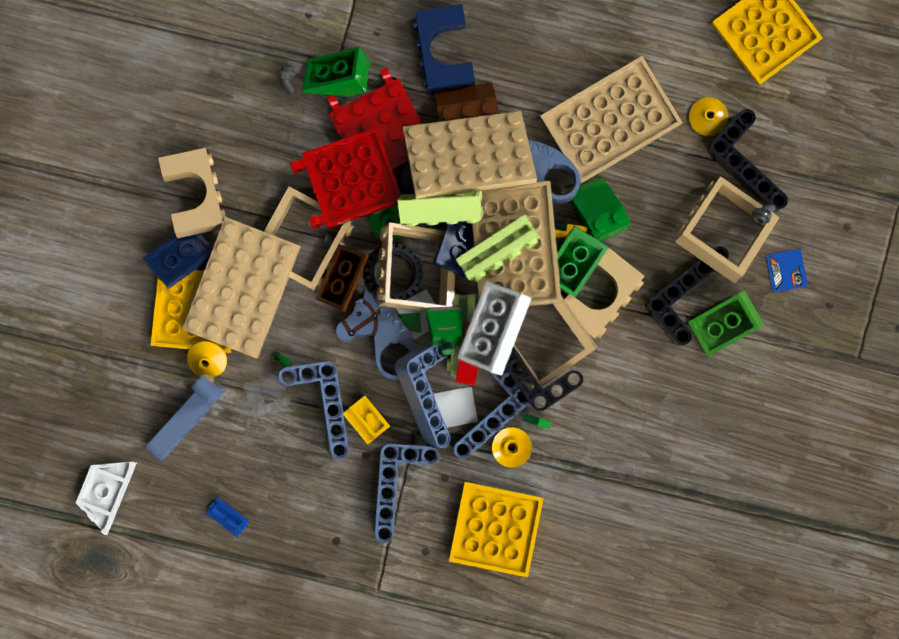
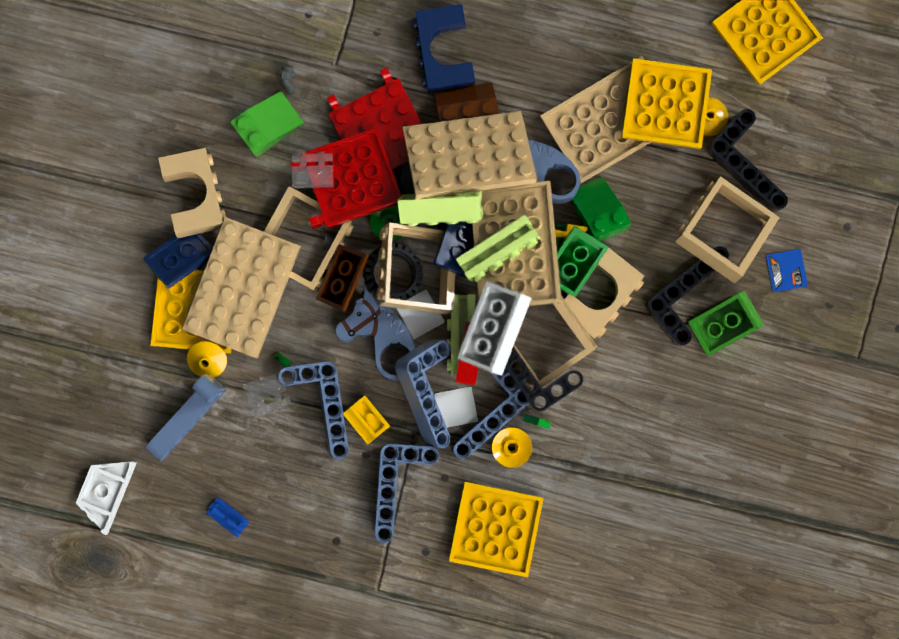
(267, 123): none -> bright green slope
(312, 176): none -> clear plate
(337, 73): green slope -> none
(412, 321): green tile -> none
(445, 326): green torso -> none
(666, 103): none -> yellow plate
(763, 214): dark grey plate -> none

